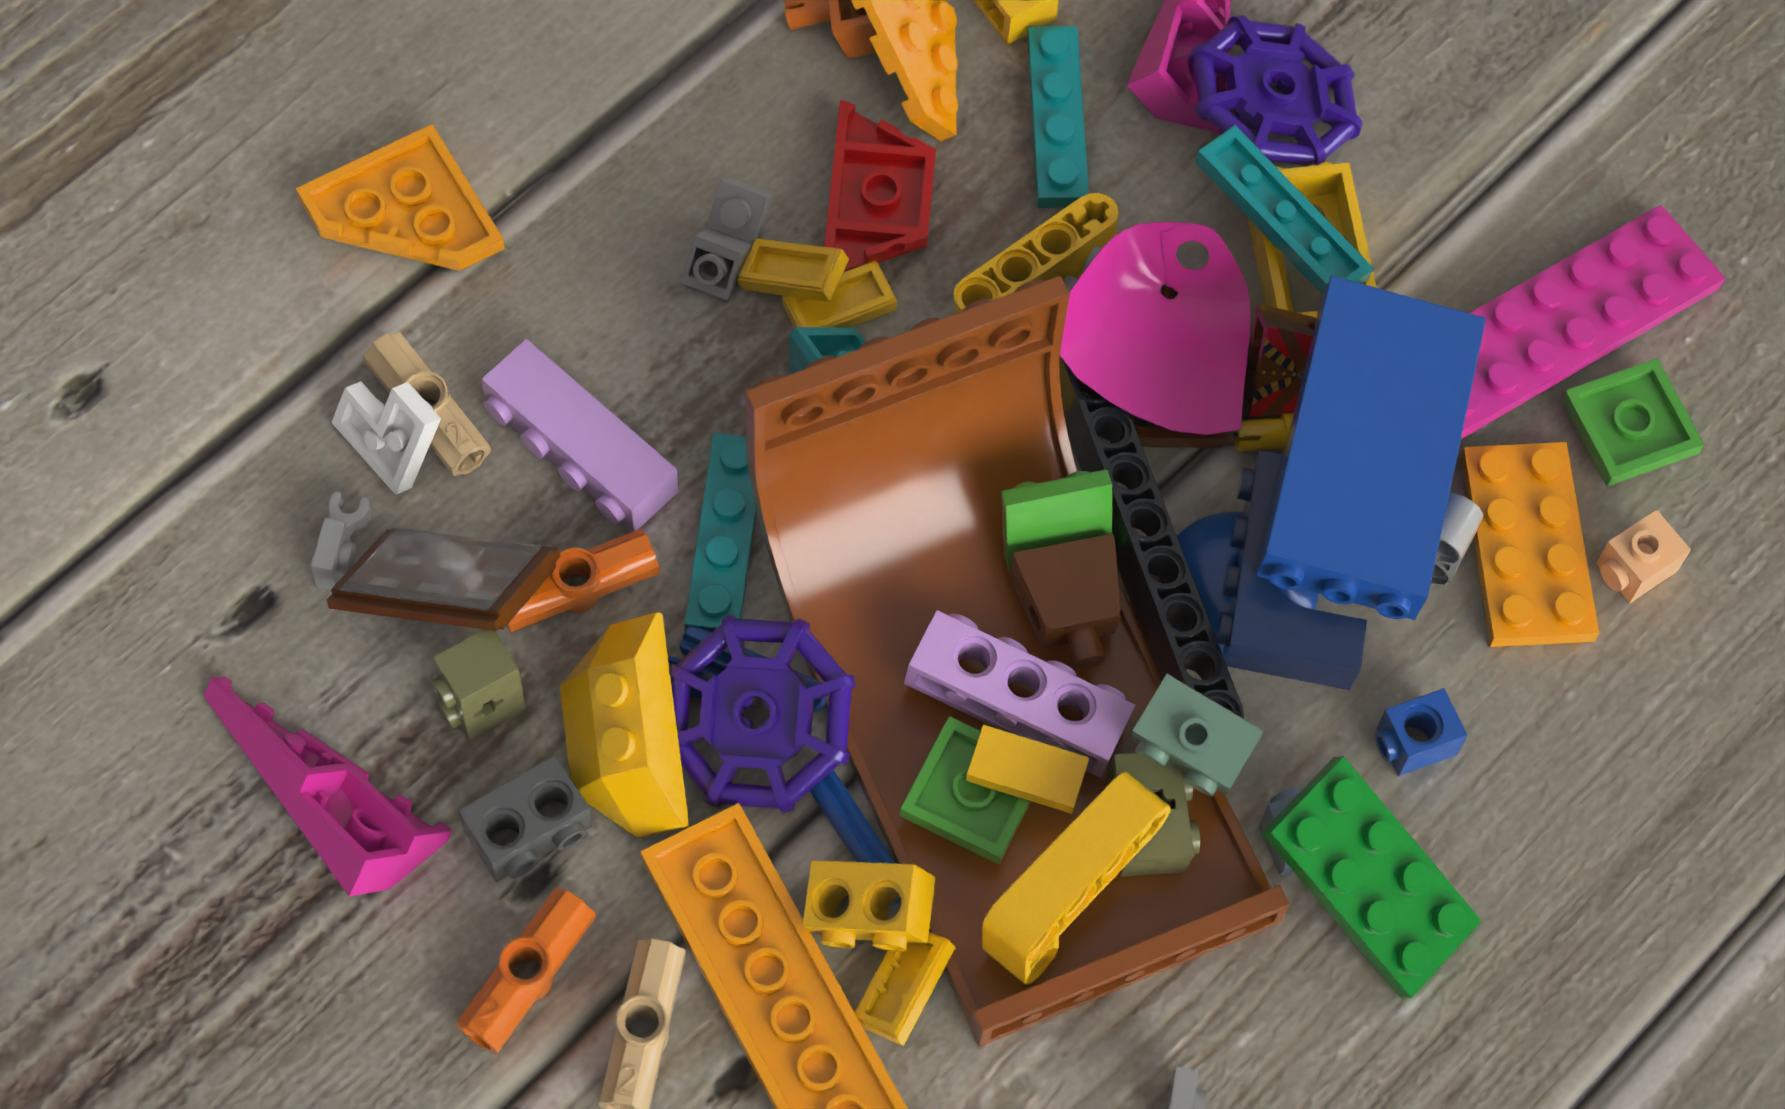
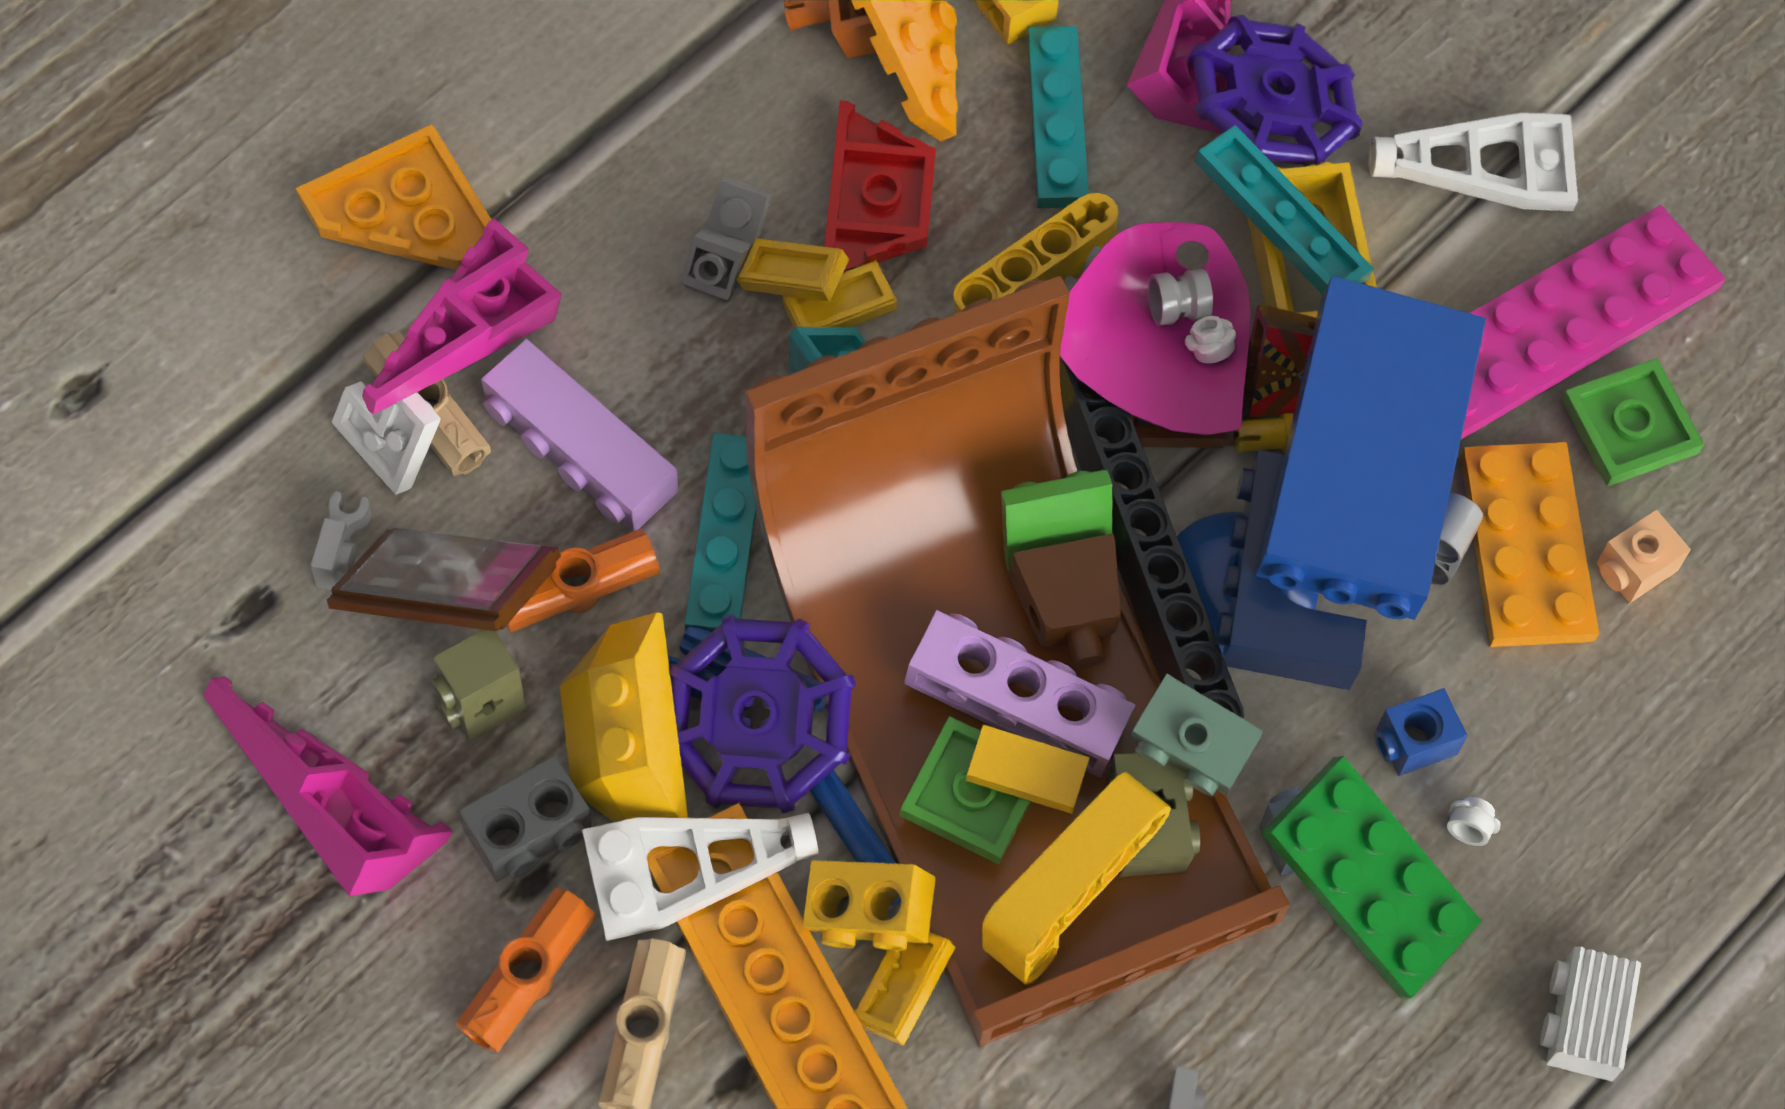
(472, 314): none -> dark pink wedge
(622, 875): none -> white plate
(1180, 297): none -> light grey wheel
(1211, 339): none -> white plate
(1472, 821): none -> white plate
(1544, 156): none -> white plate
(1591, 1013): none -> white brick

